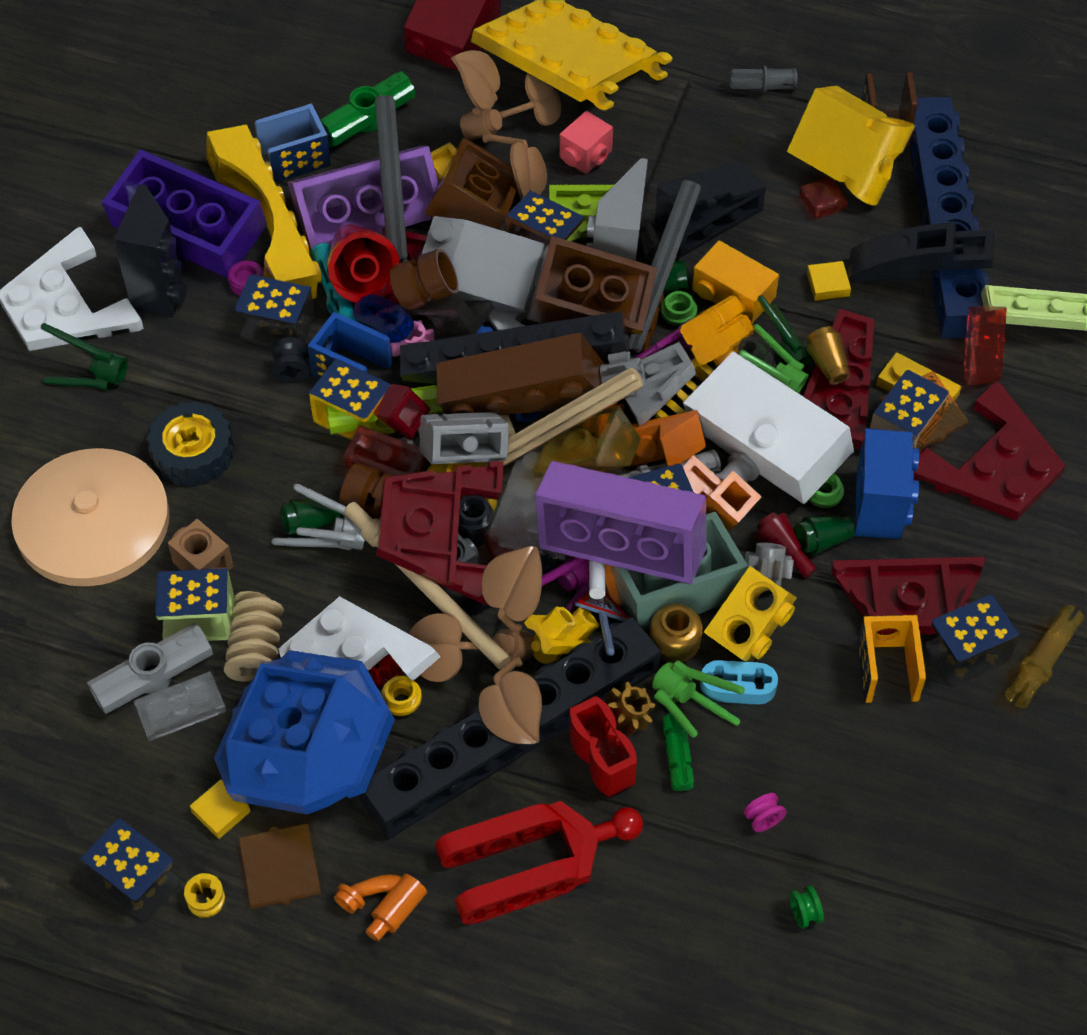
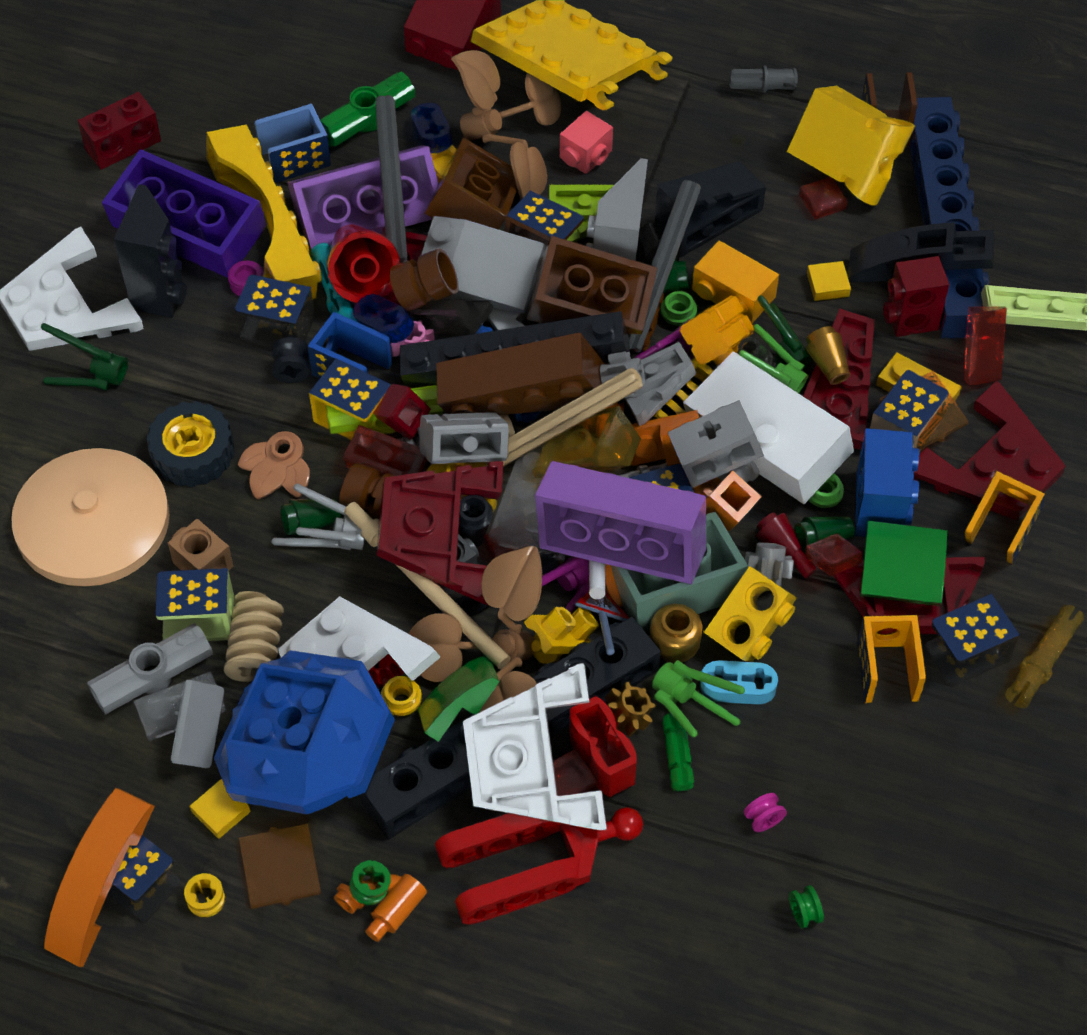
(91, 875): none -> orange slope
(119, 130): none -> dark red brick
(197, 724): none -> light grey slope
(273, 469): none -> nougat plate
(361, 891): none -> green bush
(435, 125): none -> clear blue beam
(464, 688): none -> green slope
(513, 755): none -> white wing
(573, 775): none -> clear red plate
(715, 443): none -> light grey brick
(833, 554): none -> clear red tile
(904, 563): none -> green slope
(916, 296): none -> dark red brick
(1016, 490): none -> light orange piece

